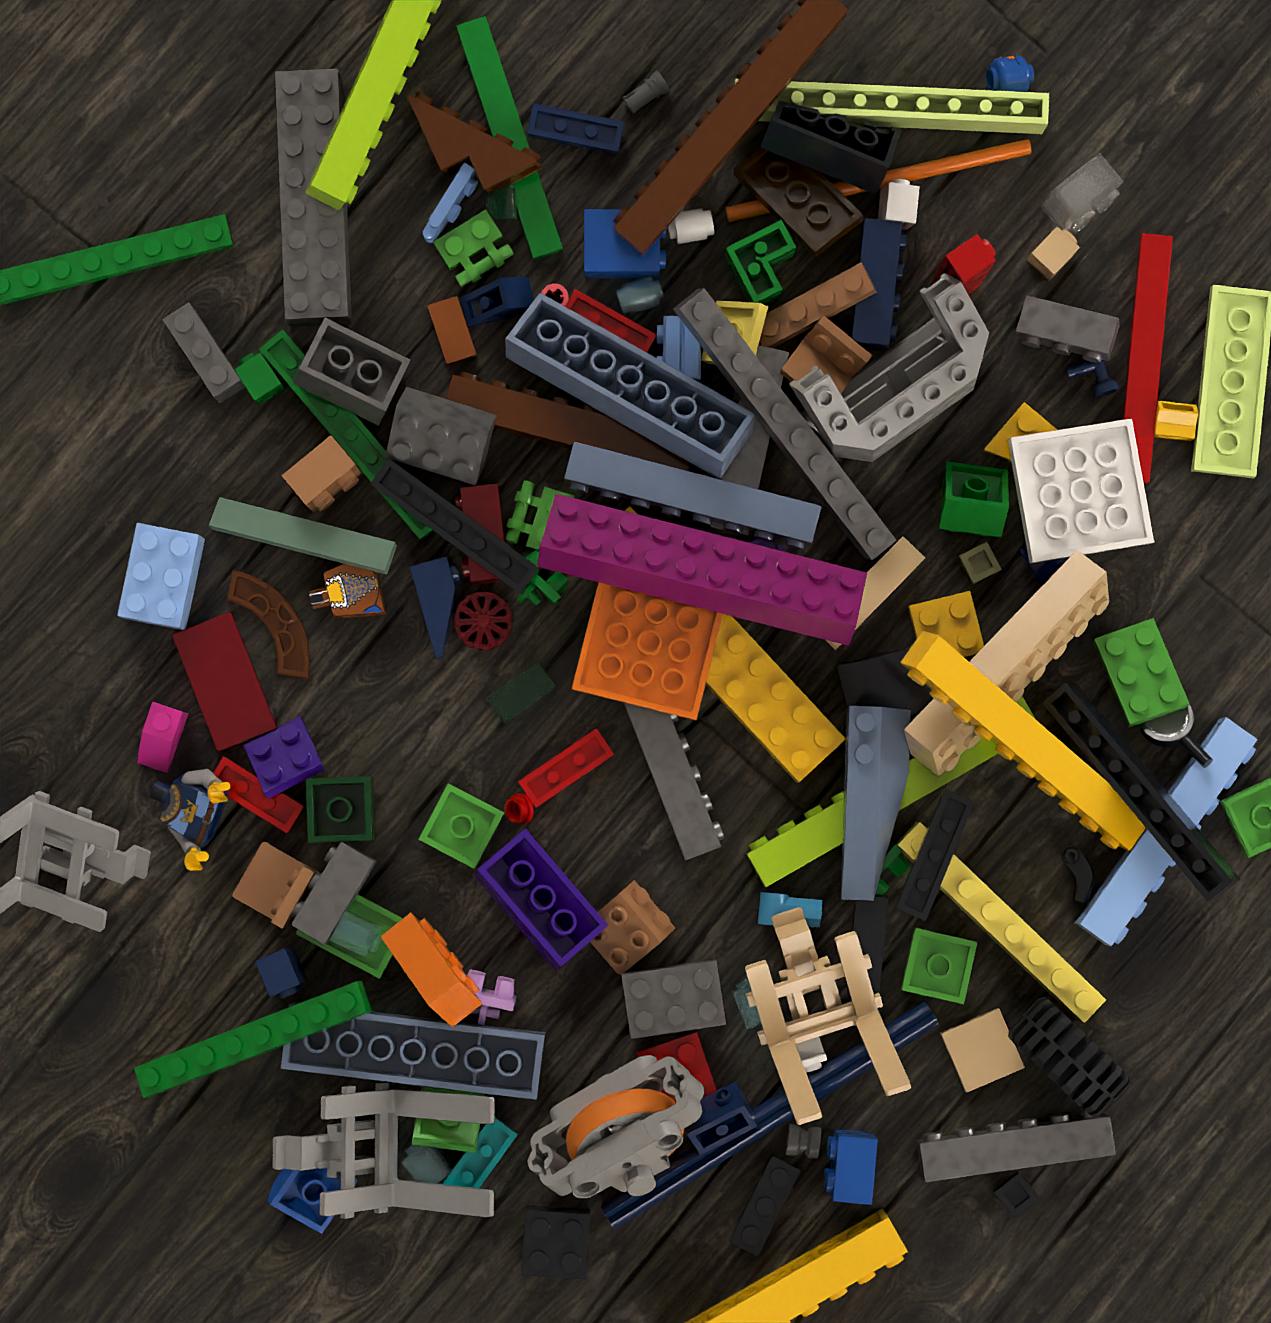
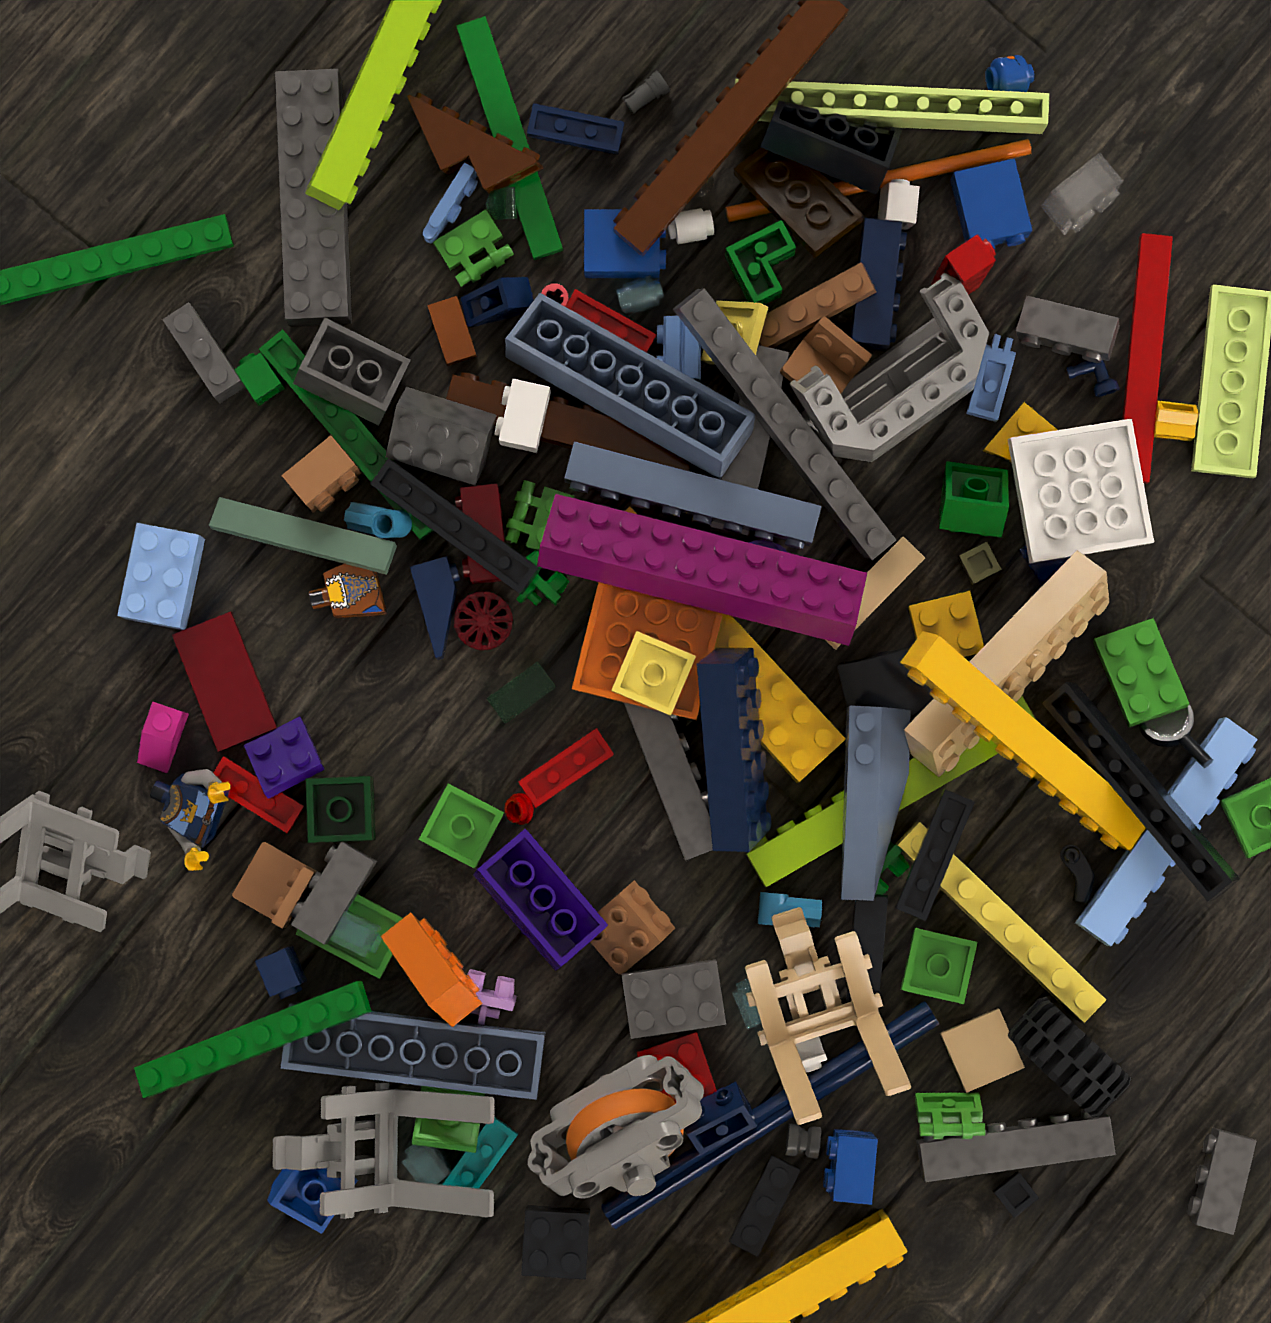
(279, 617): reddish brown tile -> none
(377, 520): none -> dark azure piece
(523, 416): none -> white brick
(653, 673): none -> light yellow plate
(733, 749): none -> dark blue brick
(937, 1108): none -> bright green plate
(992, 203): none -> blue brick
(992, 380): none -> medium blue hinge
(1054, 252): tan brick -> none
(1221, 1180): none -> flat silver brick

